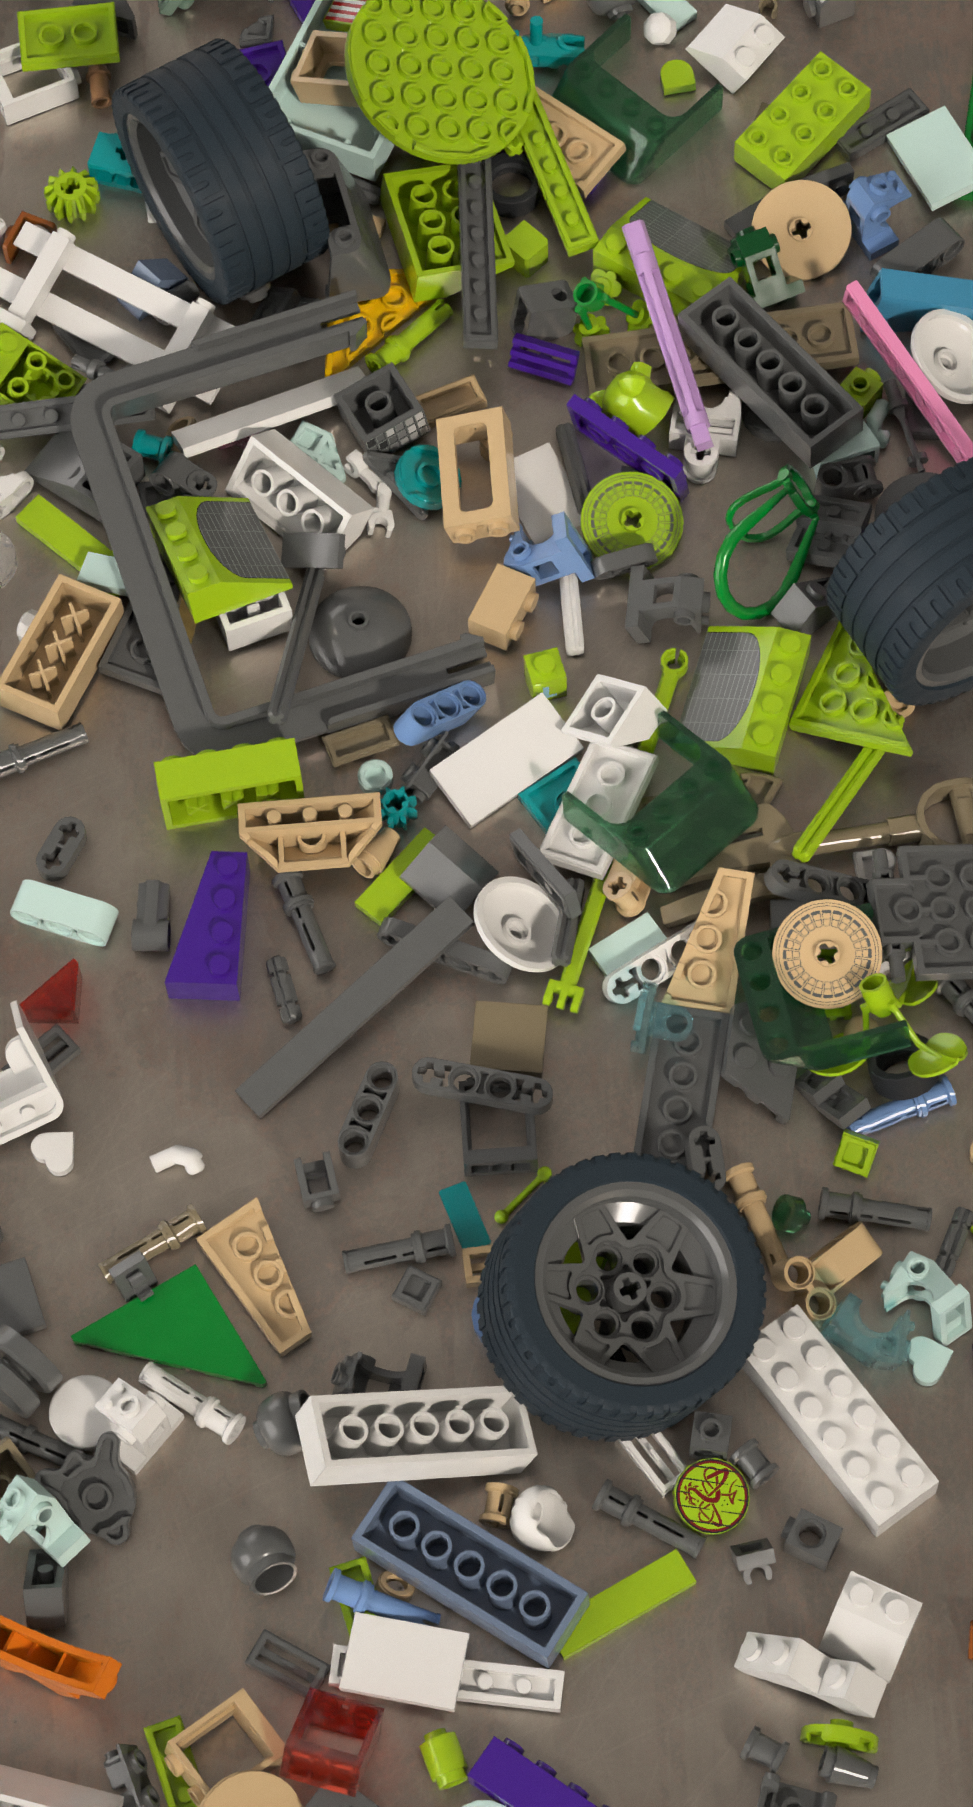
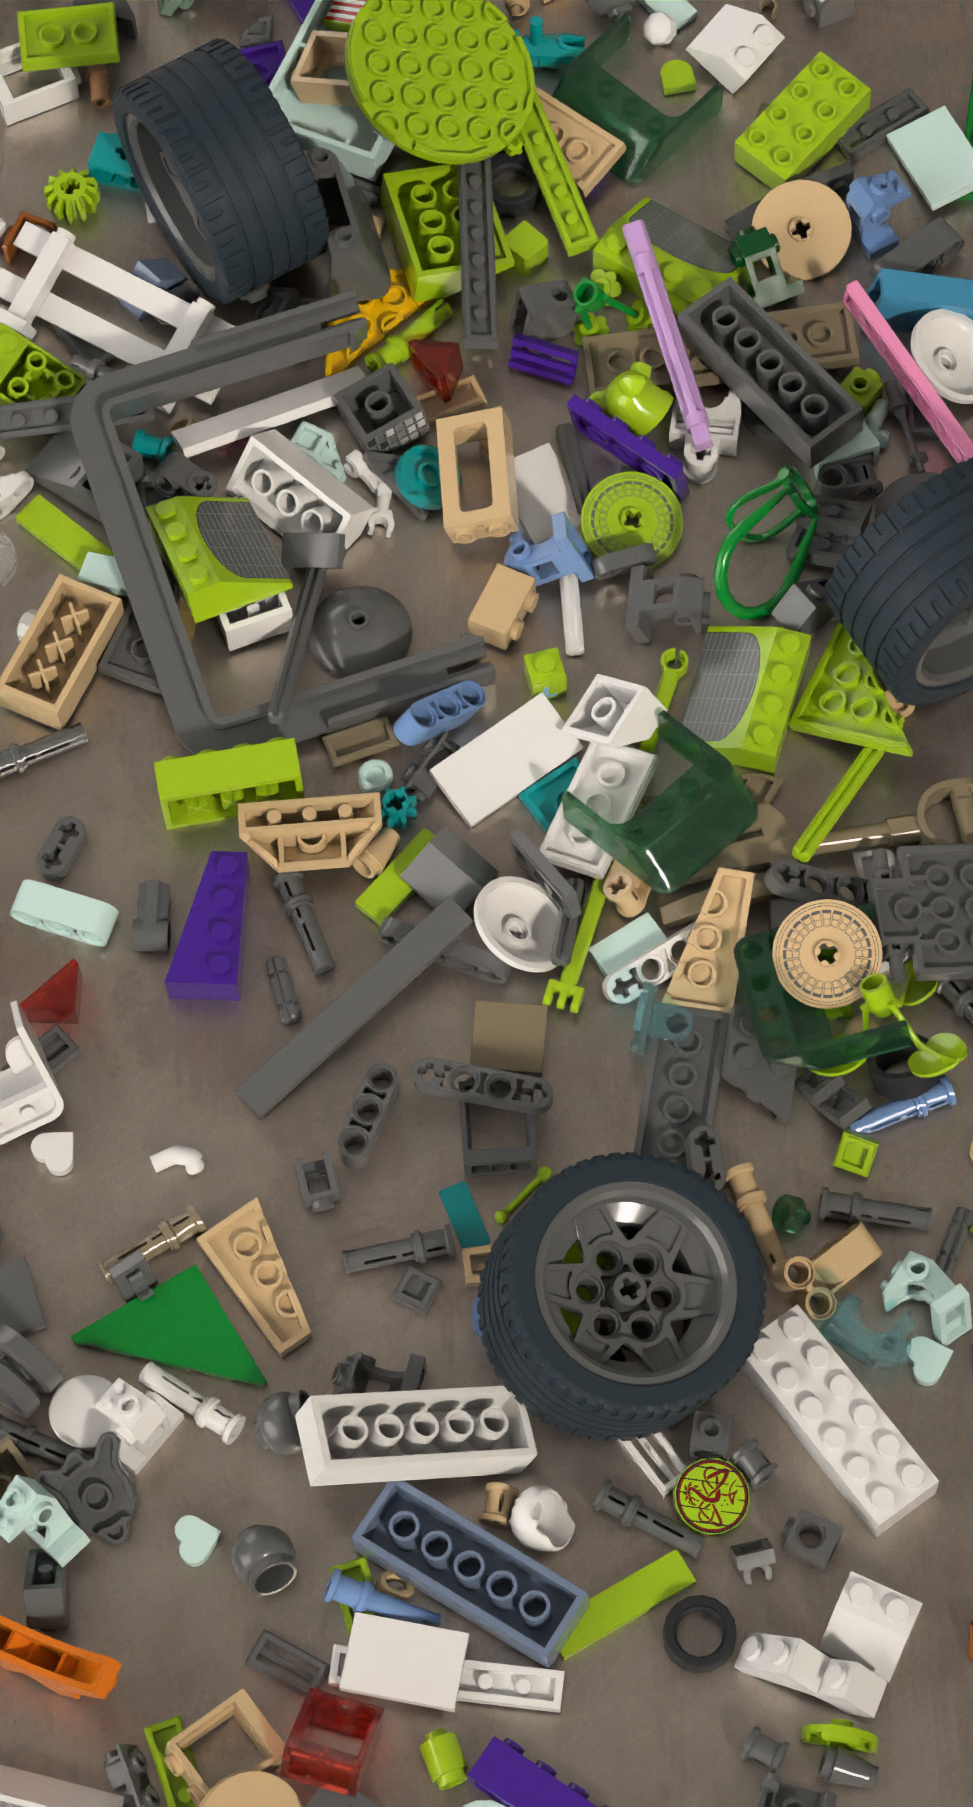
(196, 1539): none -> light aqua tile
(438, 365): none -> clear red slope
(706, 1605): none -> black tyre

